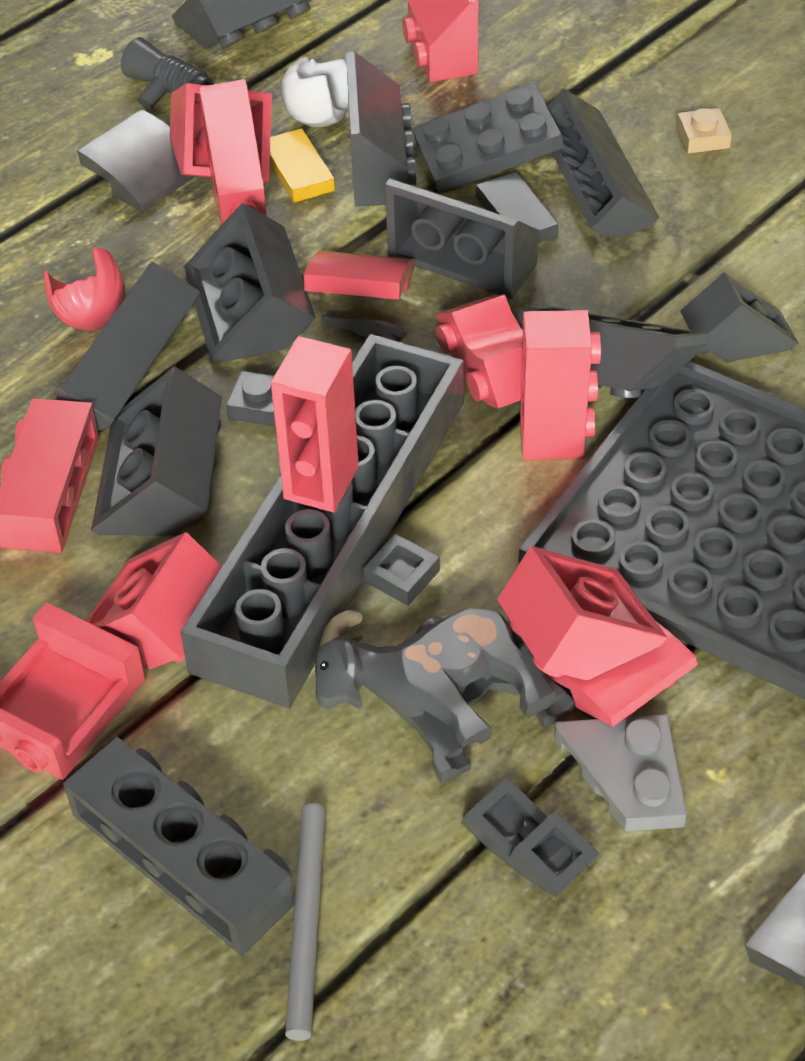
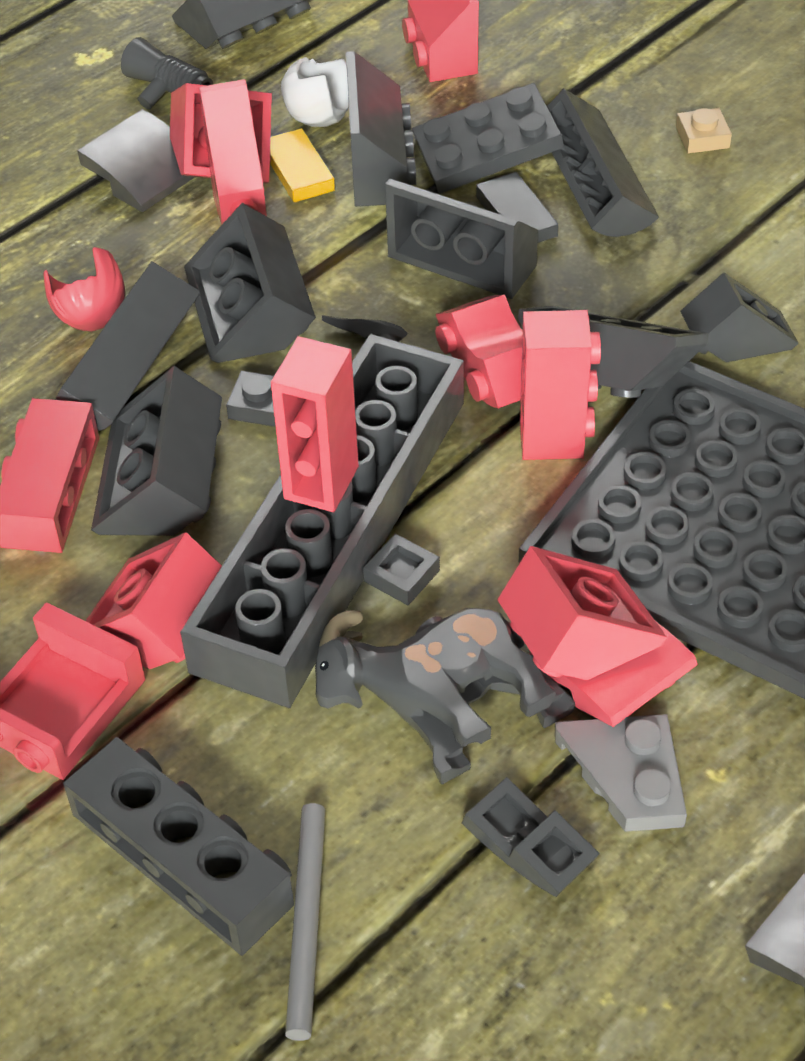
(358, 274): coral slope -> none

